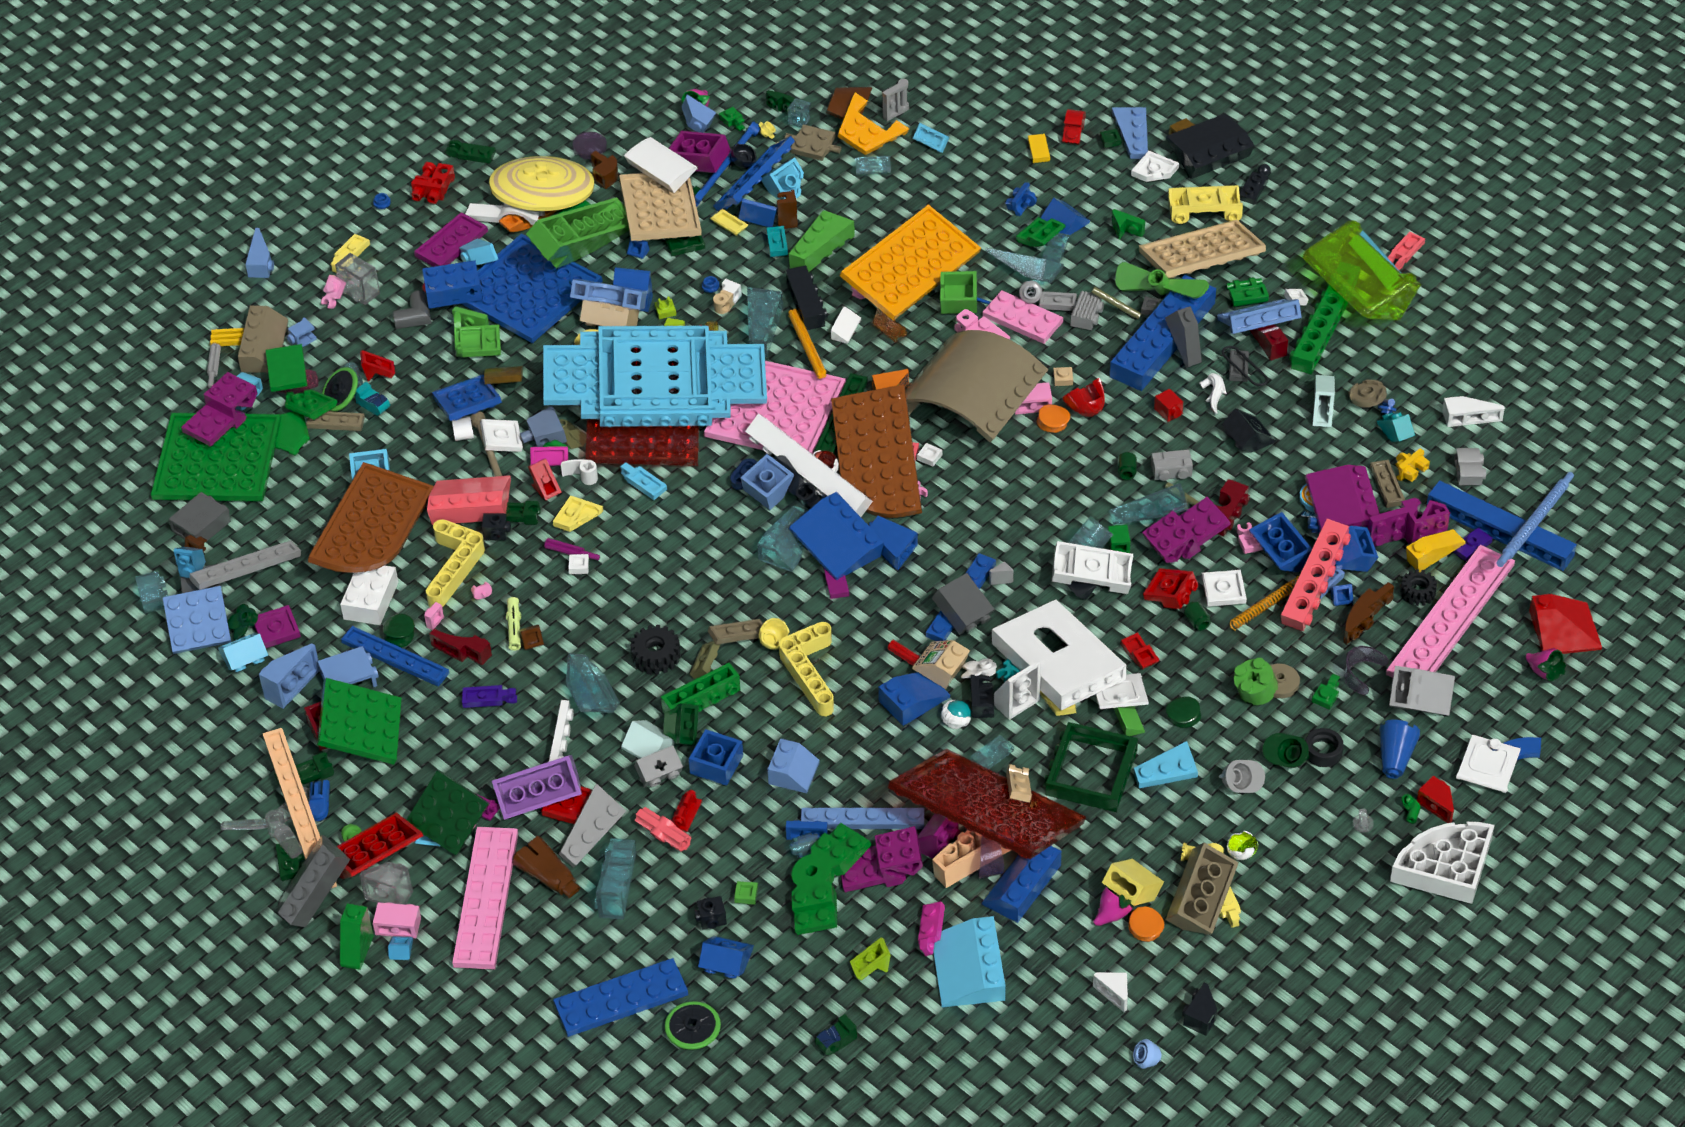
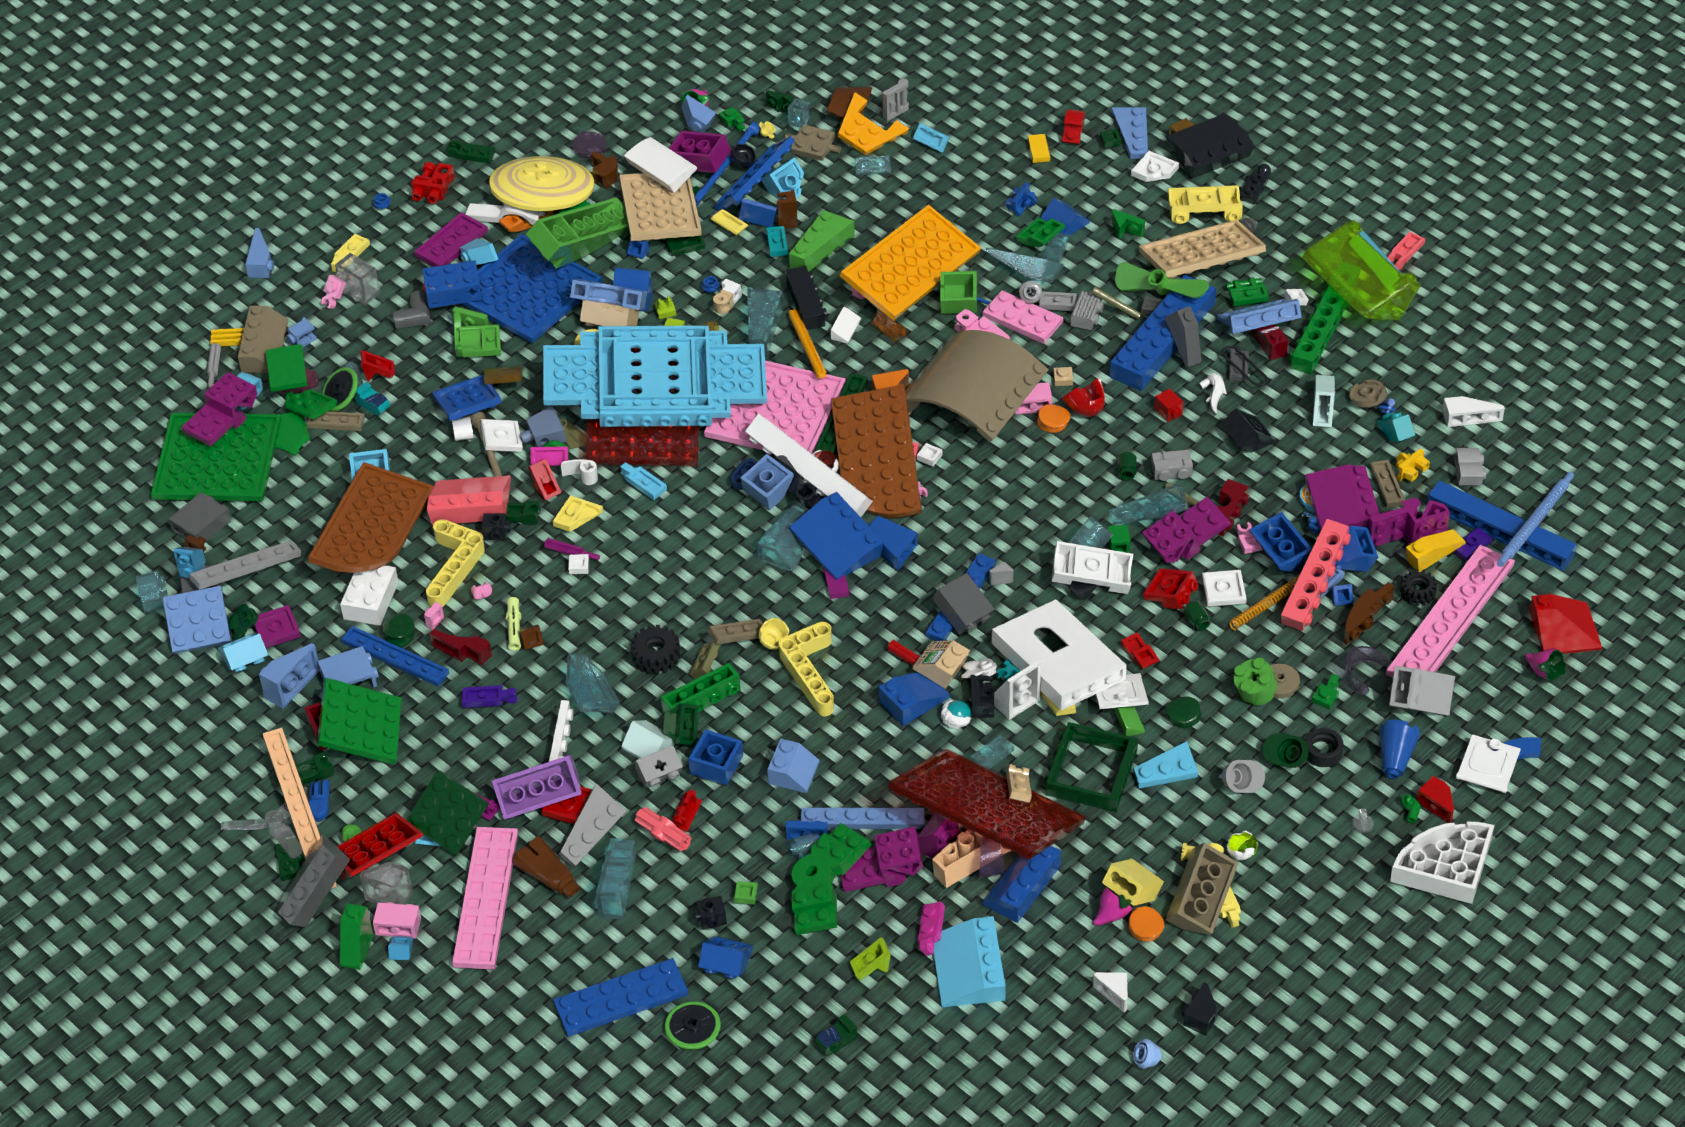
(1249, 223): none -> dark grey plate

